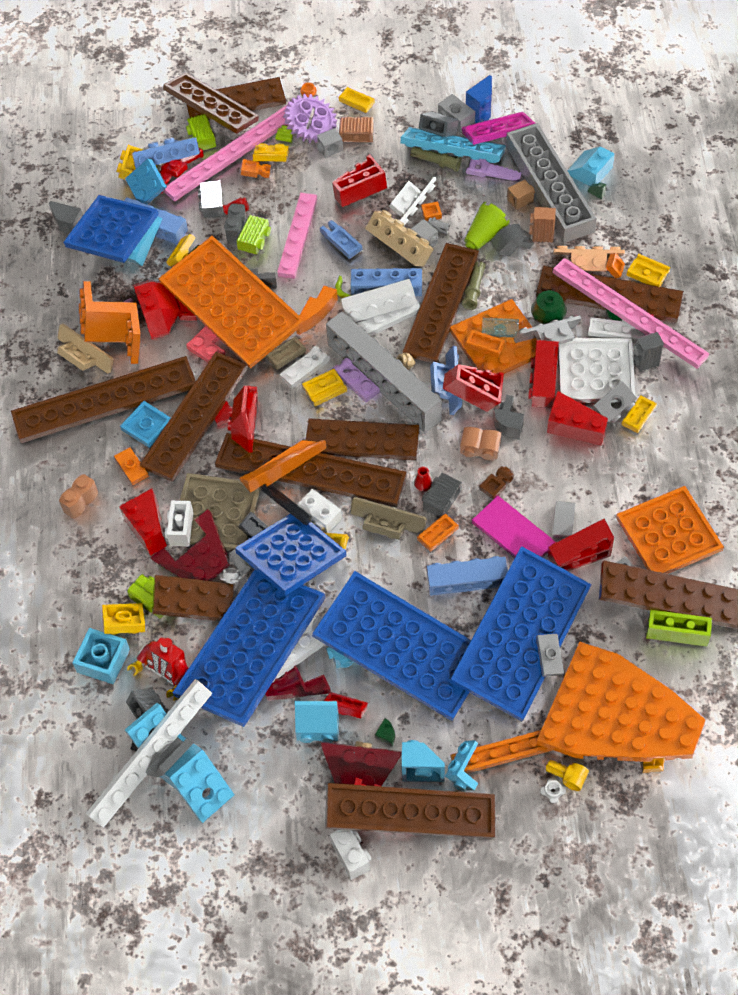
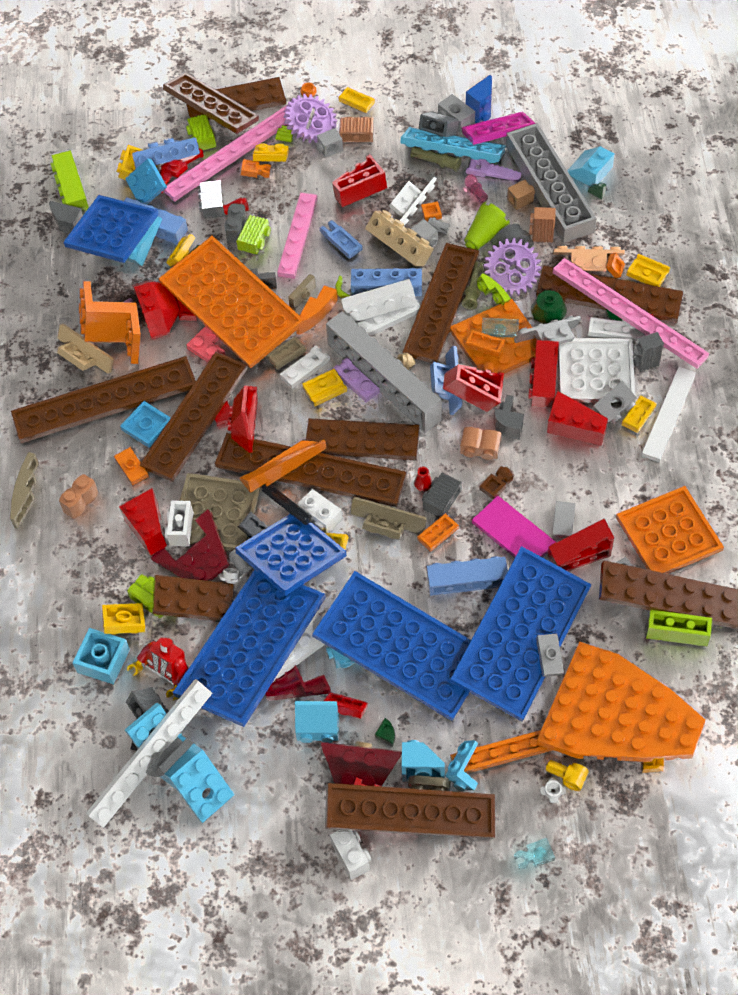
(22, 493): none -> dark tan slope
(69, 179): none -> lime brick
(302, 292): none -> dark tan plate
(429, 783): none -> dark tan plate
(476, 188): none -> clear pink pin
(488, 285): none -> lime slope
(521, 253): none -> lavender gear
(538, 853): none -> clear light blue plate
(668, 414): none -> white tile

